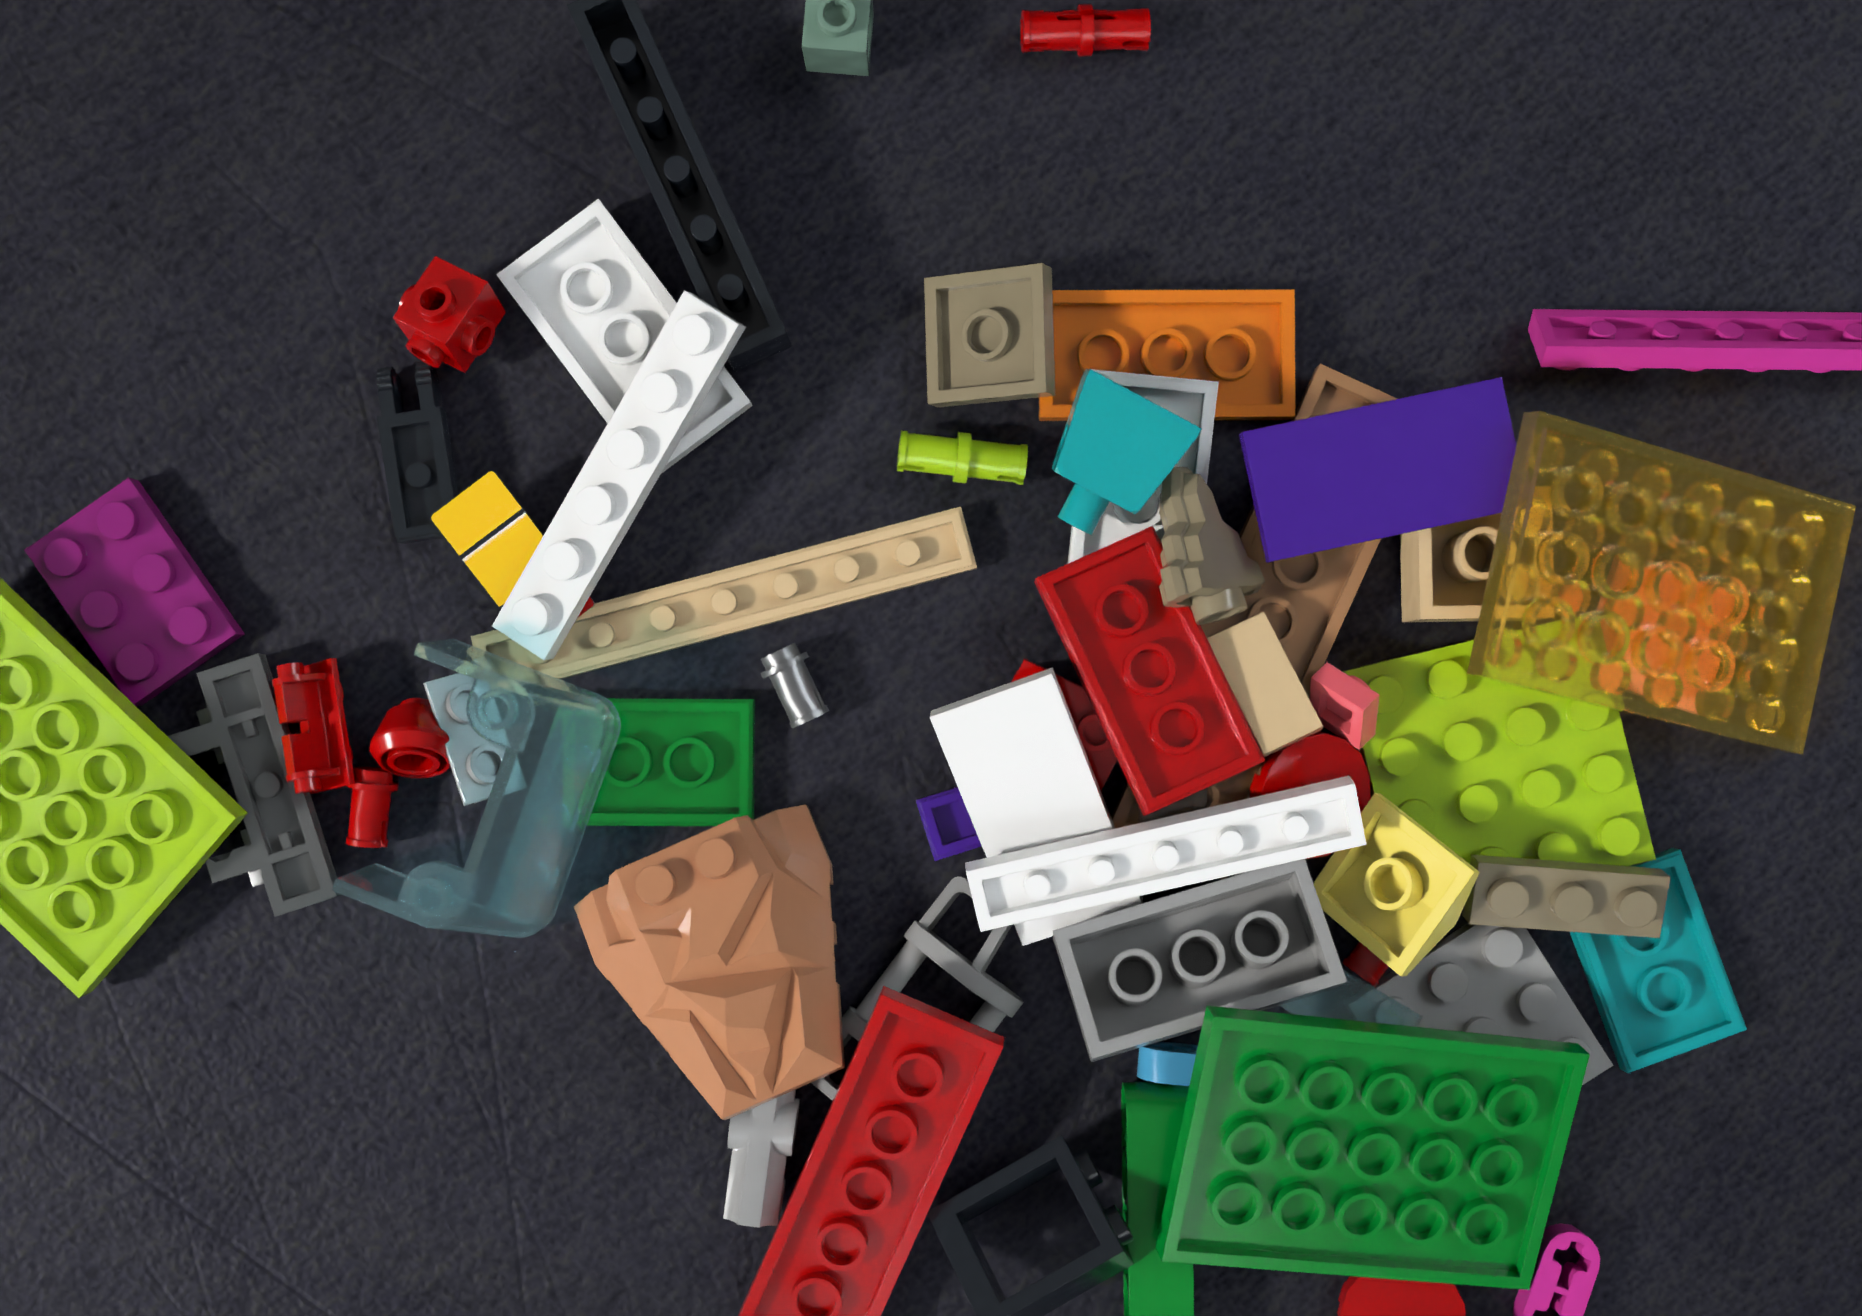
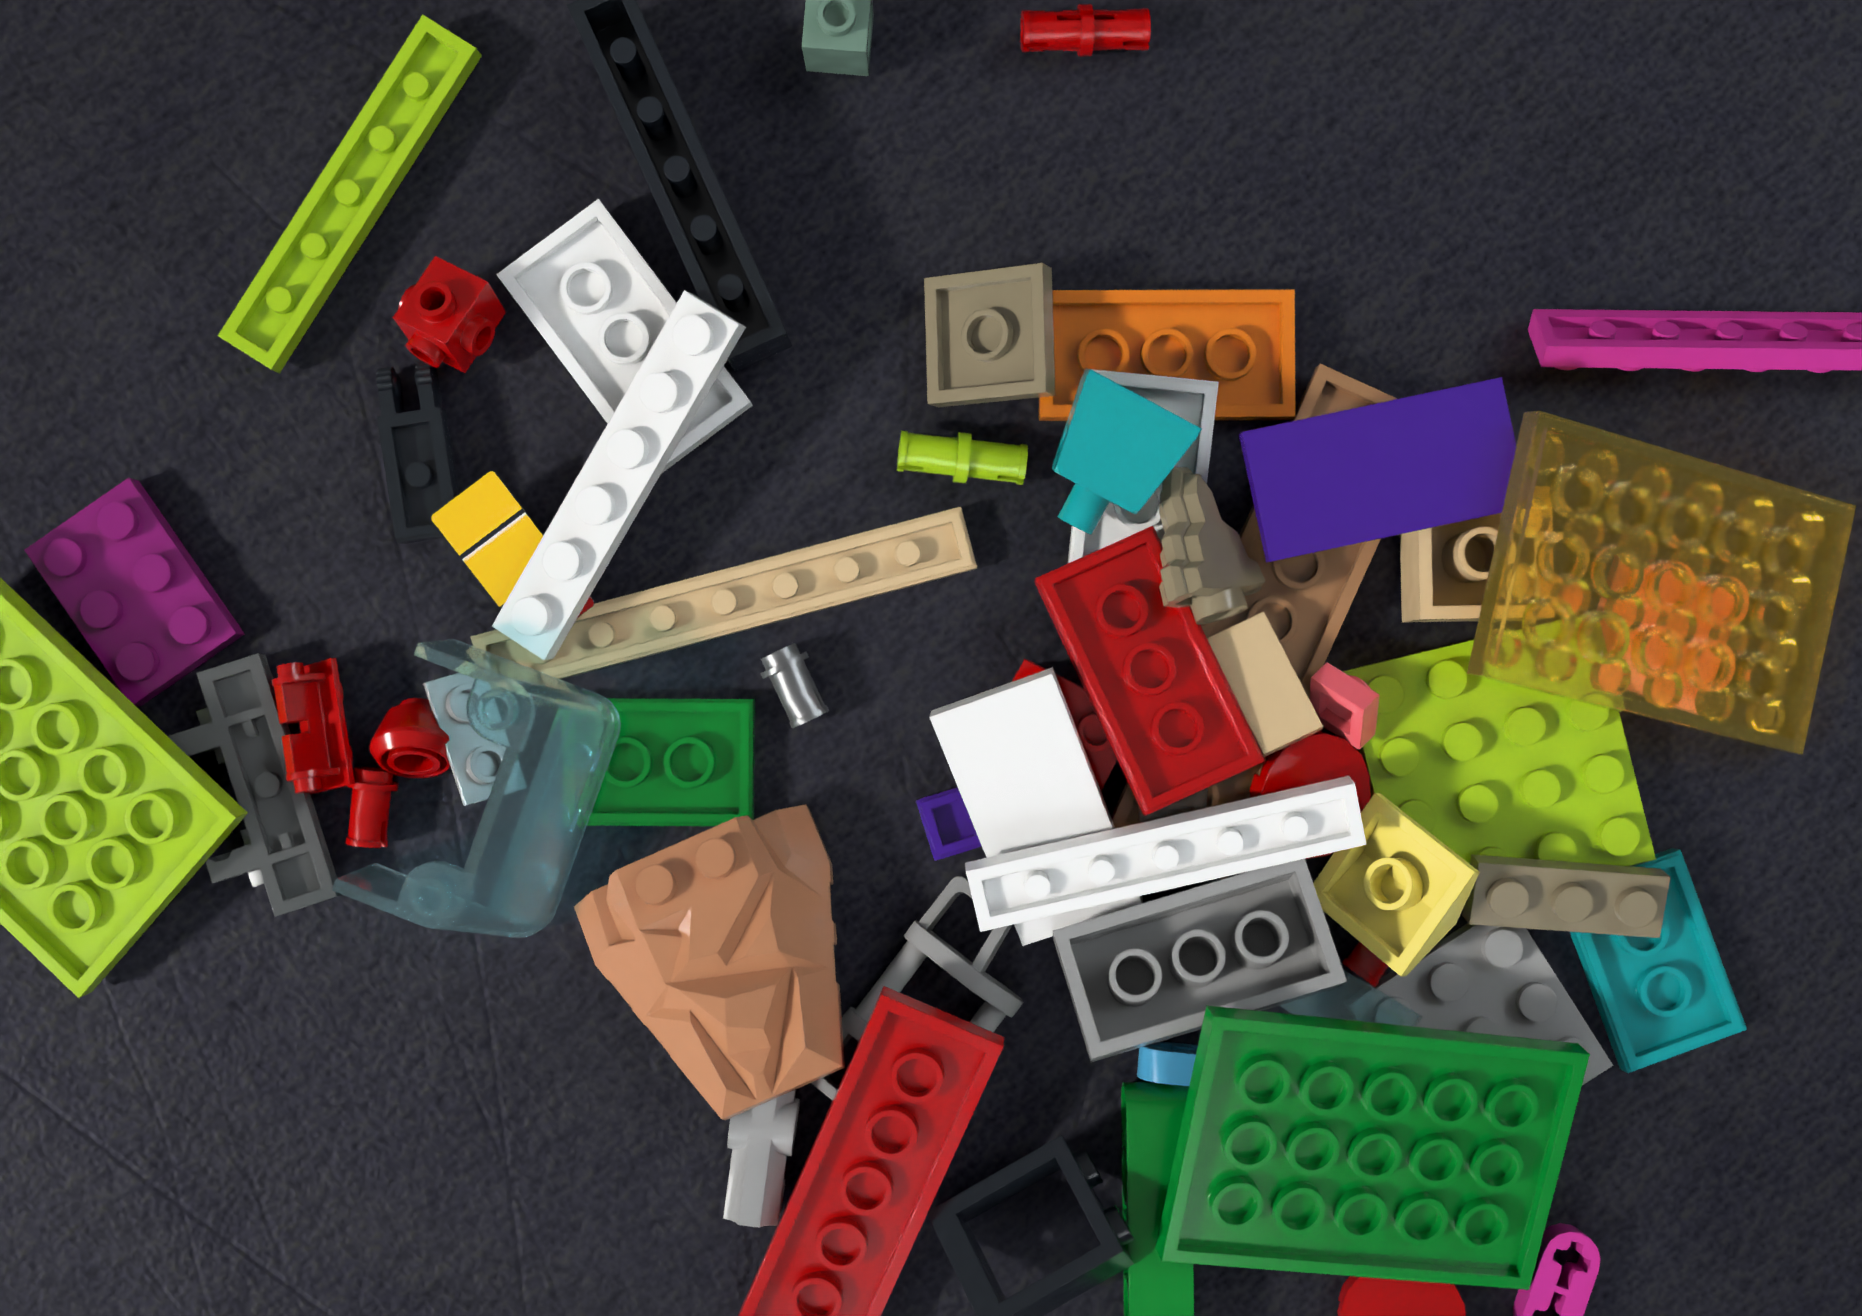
(350, 194): none -> lime plate

